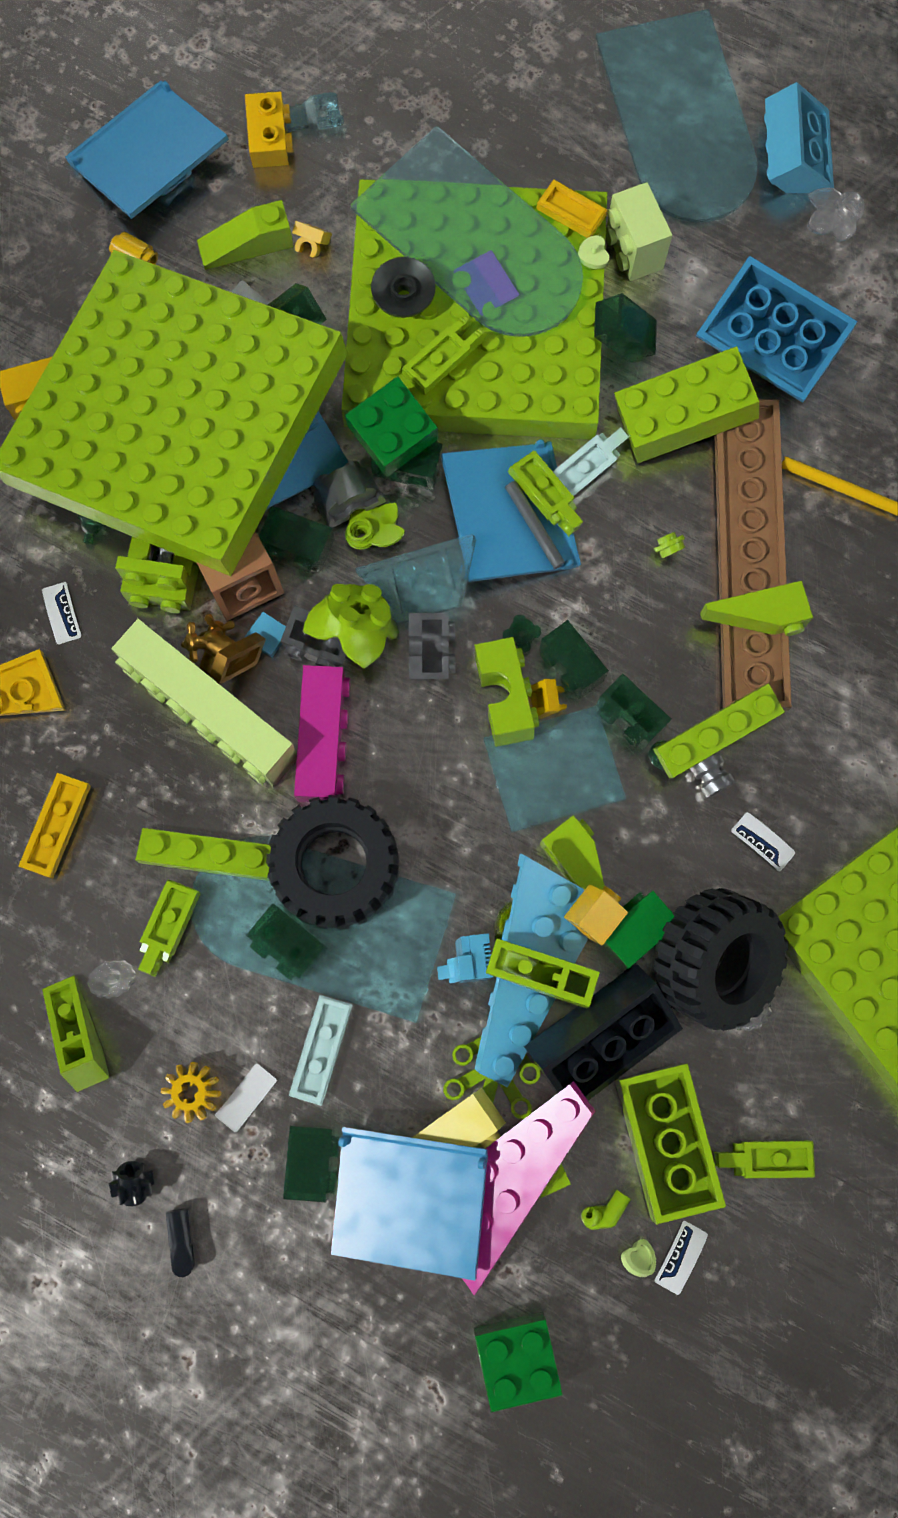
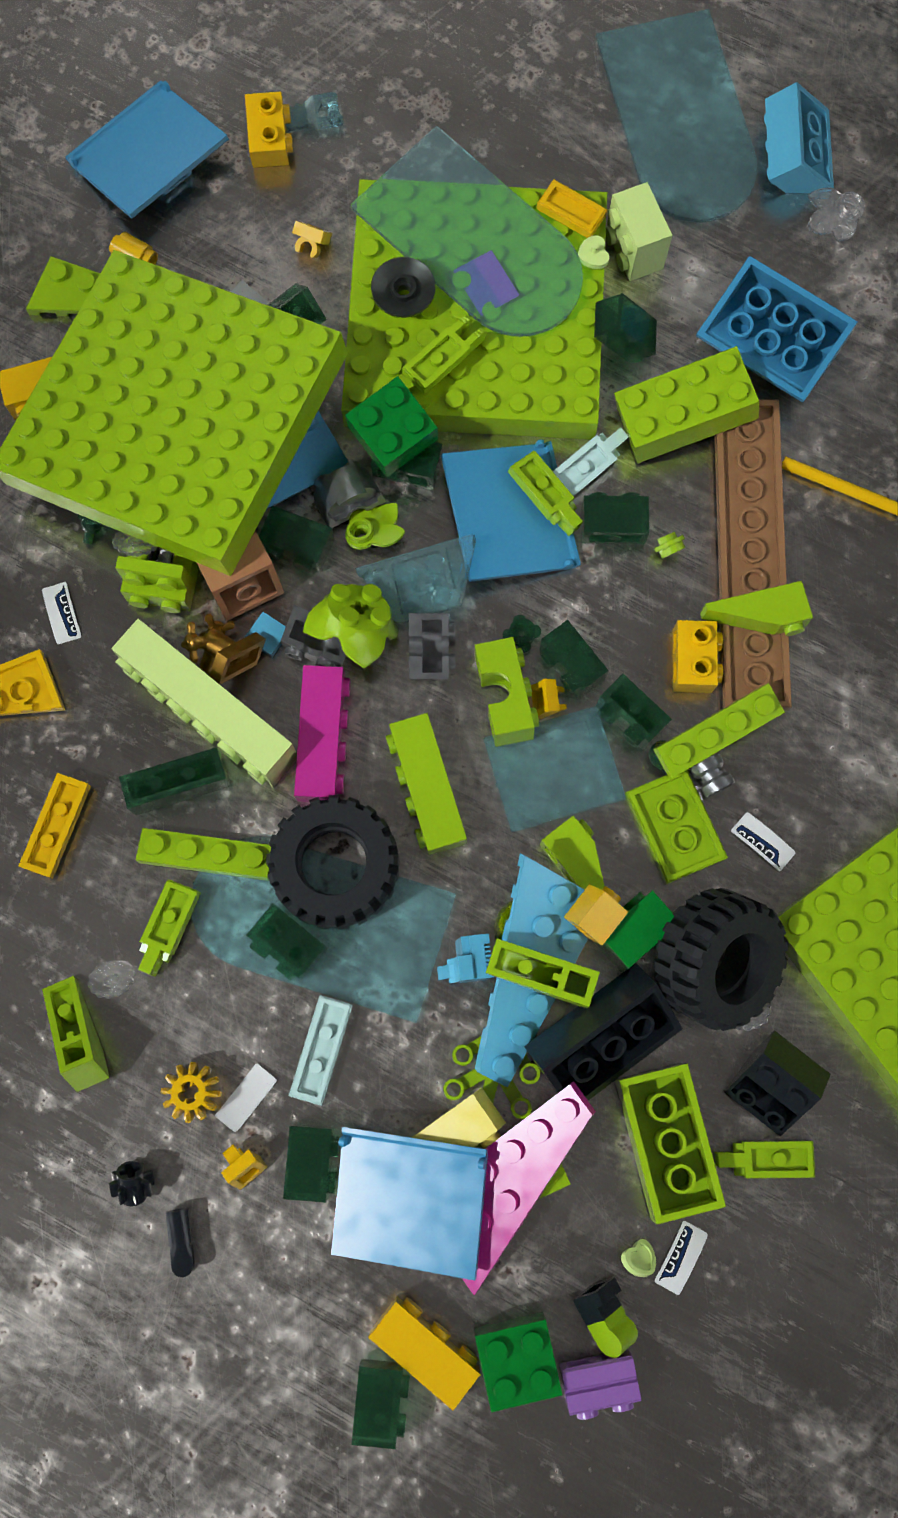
(61, 288): none -> lime wing
(131, 546): none -> clear piece
(175, 781): none -> clear green brick
(242, 1167): none -> yellow tile
(248, 235): lime slope -> none
(378, 1404): none -> clear green brick
(426, 1351): none -> yellow brick
(427, 784): none -> lime brick
(535, 525): dark grey bar -> none
(600, 1384): none -> medium lavender brick
(605, 1215): lime arm -> none
(606, 1317): none -> leg
(614, 519): none -> clear green brick
(676, 826): none -> lime tile
(696, 656): none -> yellow brick
(778, 1083): none -> black slope

